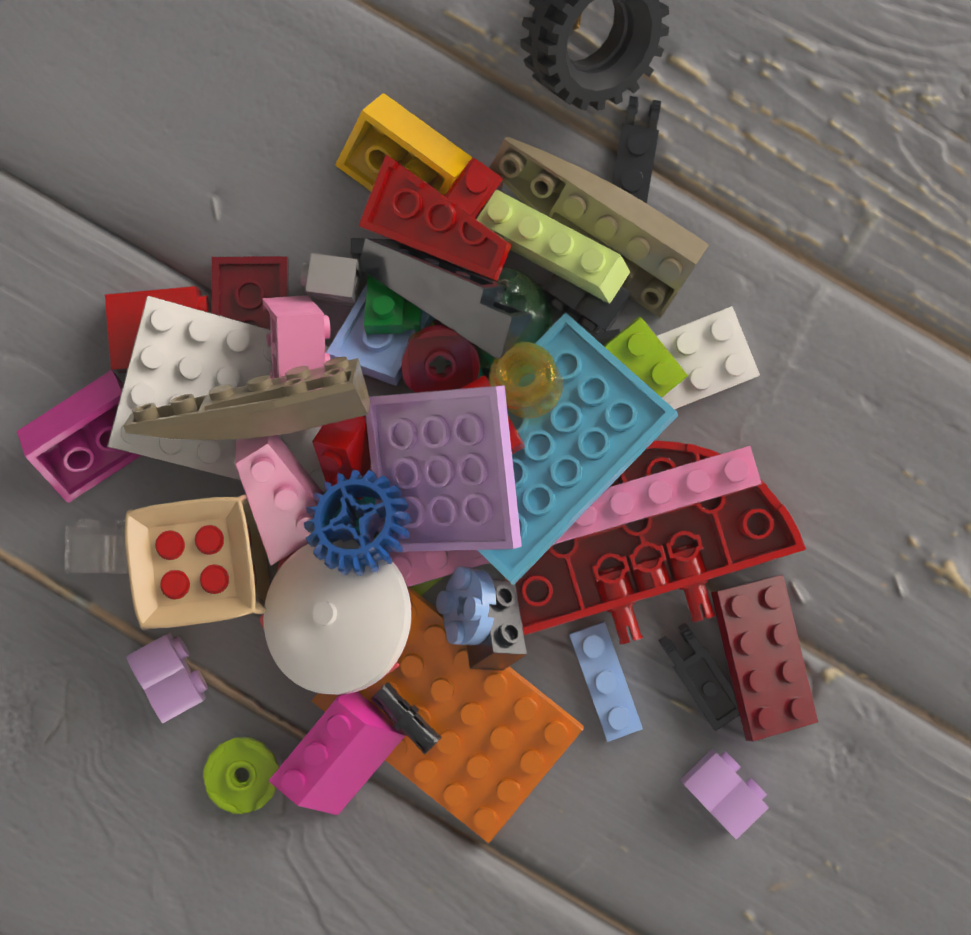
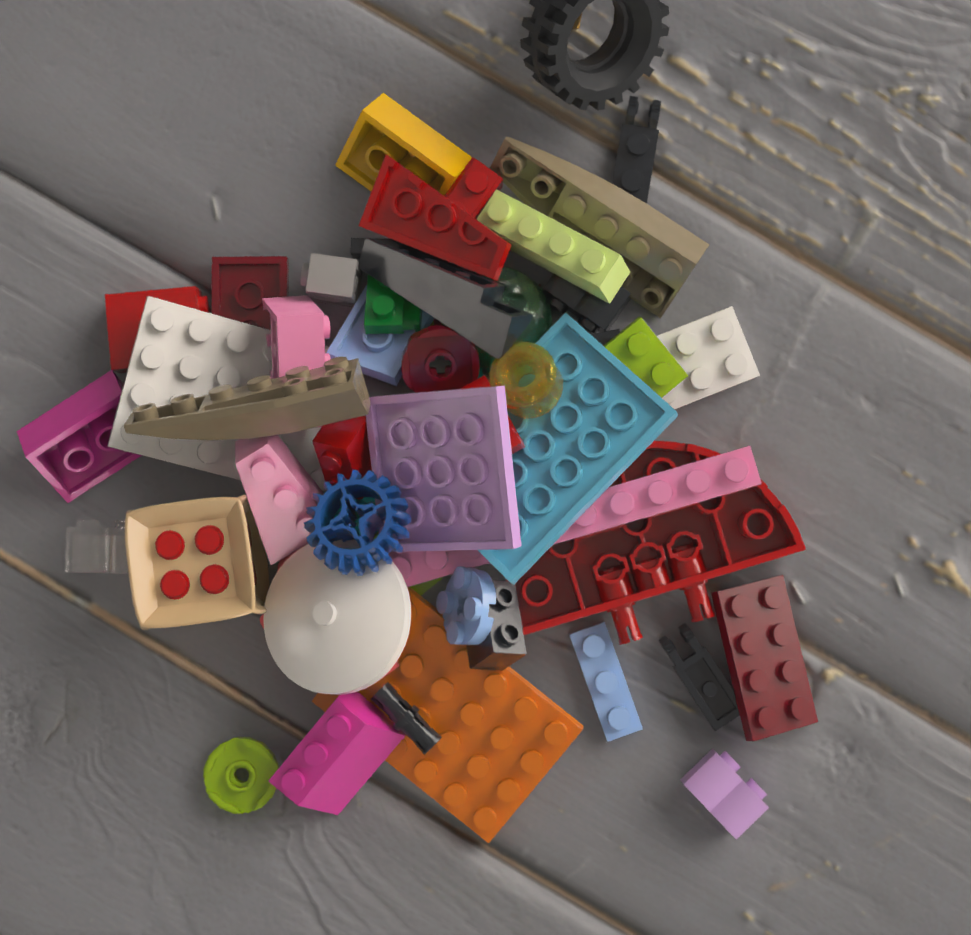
(167, 677): lavender brick -> none

